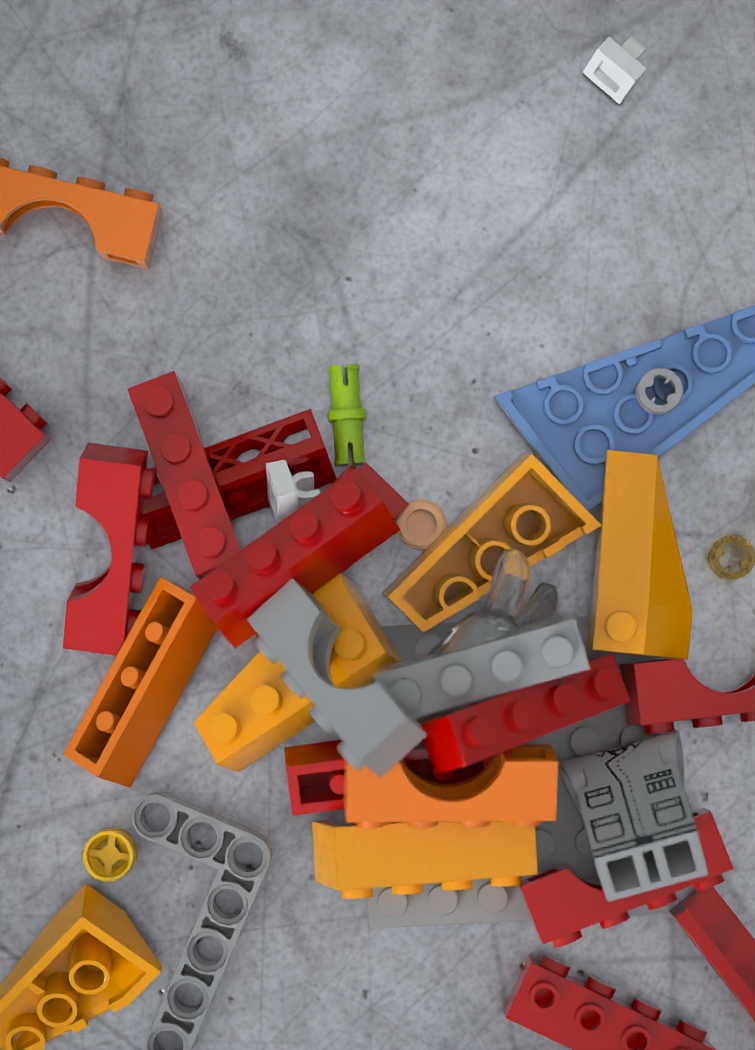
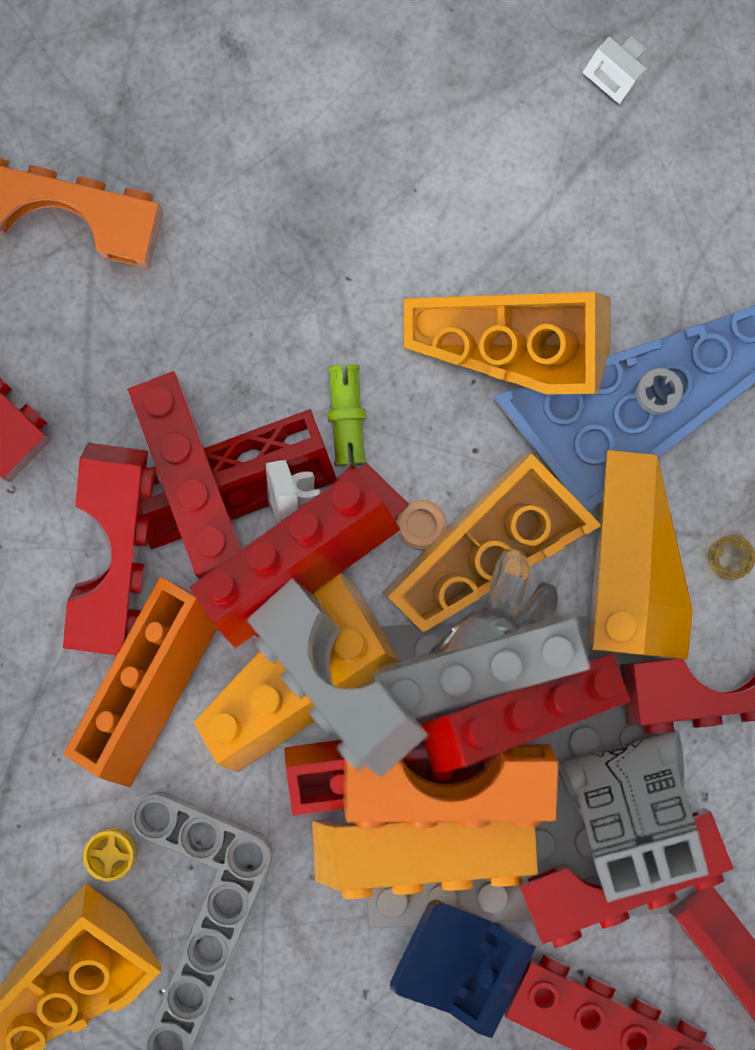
(462, 966): none -> dark blue bracket
(527, 339): none -> light orange wedge

